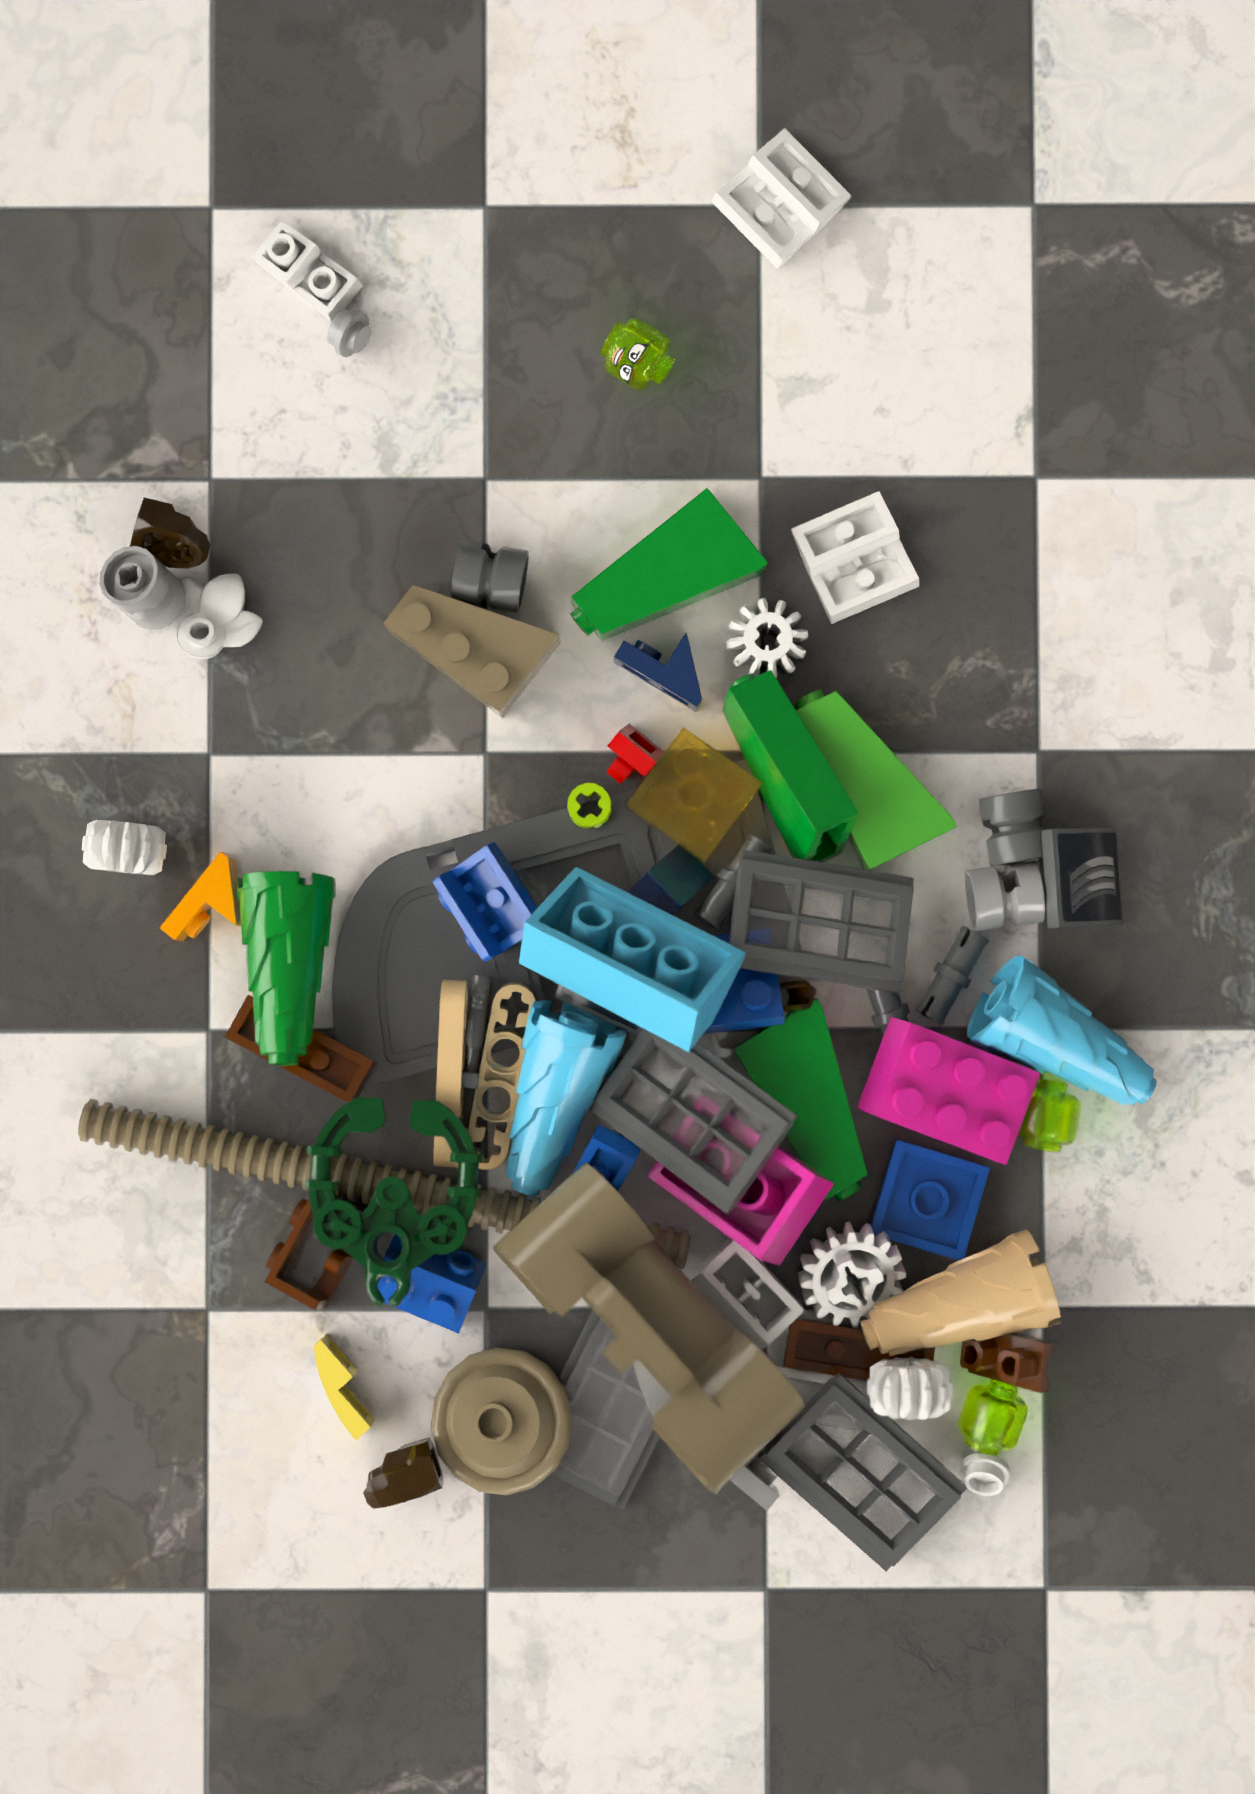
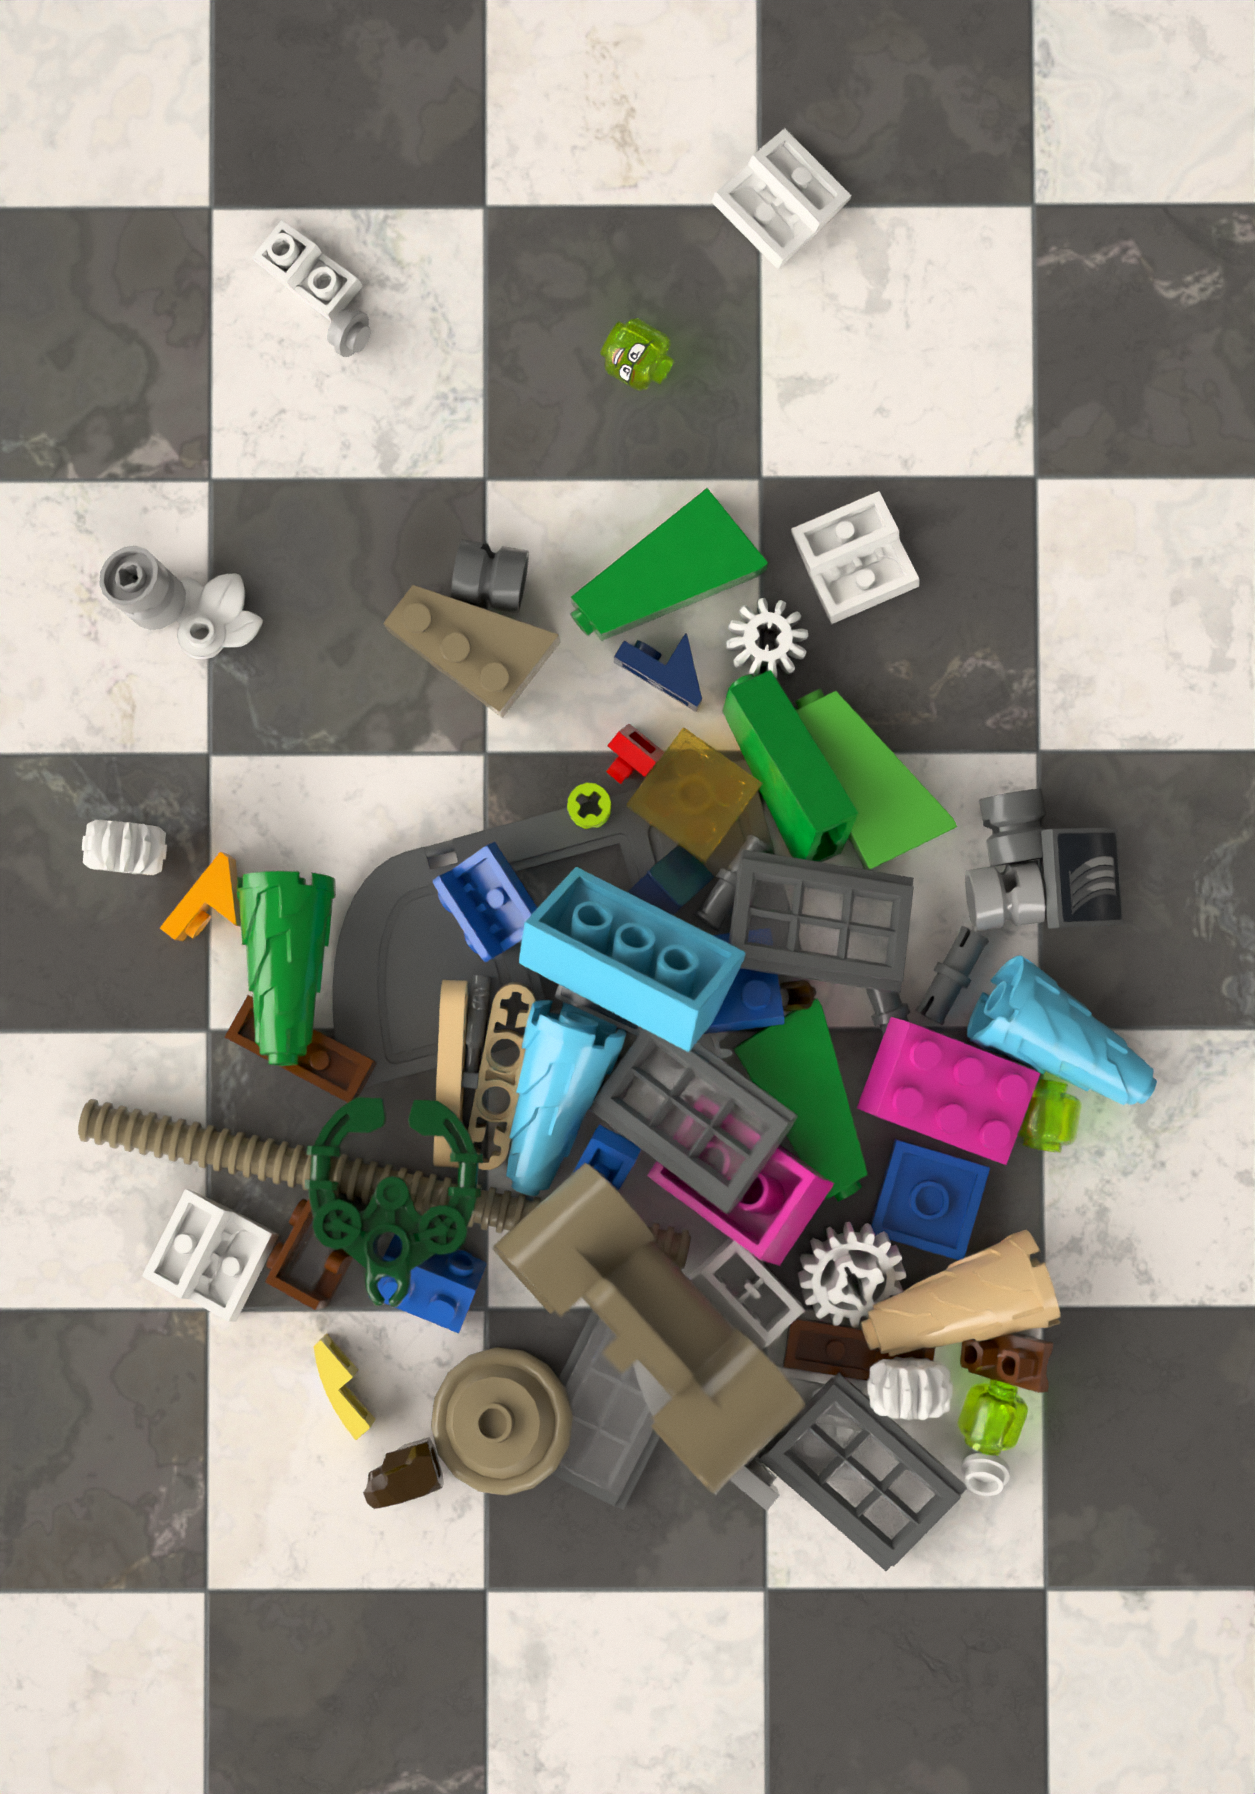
(169, 535): dark brown rock -> none
(210, 1255): none -> white slope

